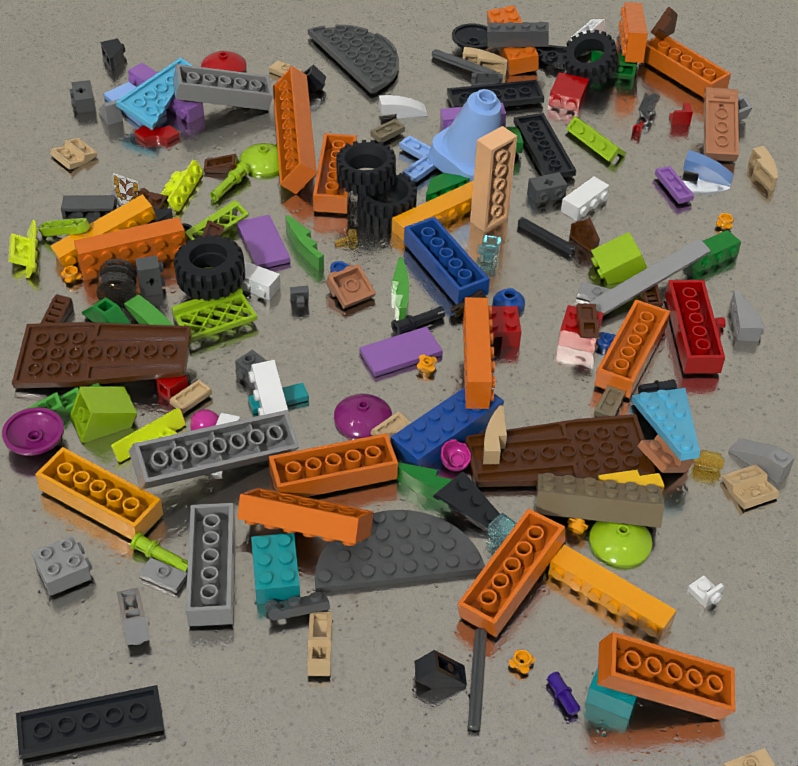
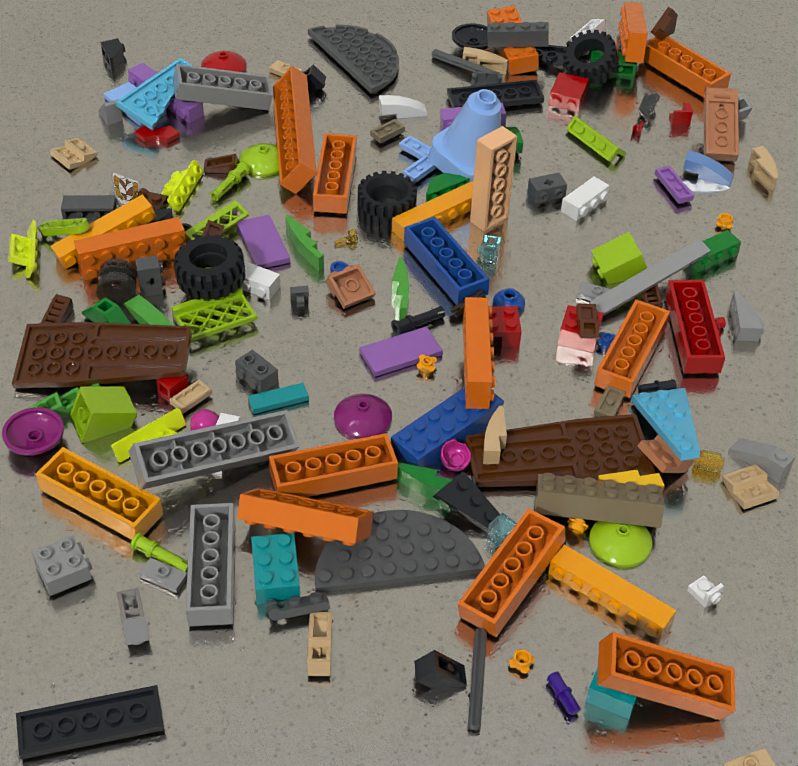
(71, 274): light orange plate -> none
(82, 96): dark grey brick -> none
(267, 387): white brick -> none
(366, 156): black tyre -> none
(391, 425): tan plate -> none
(544, 145): black plate -> none
(546, 236): black axle -> none
(585, 234): reddish brown plate -> none

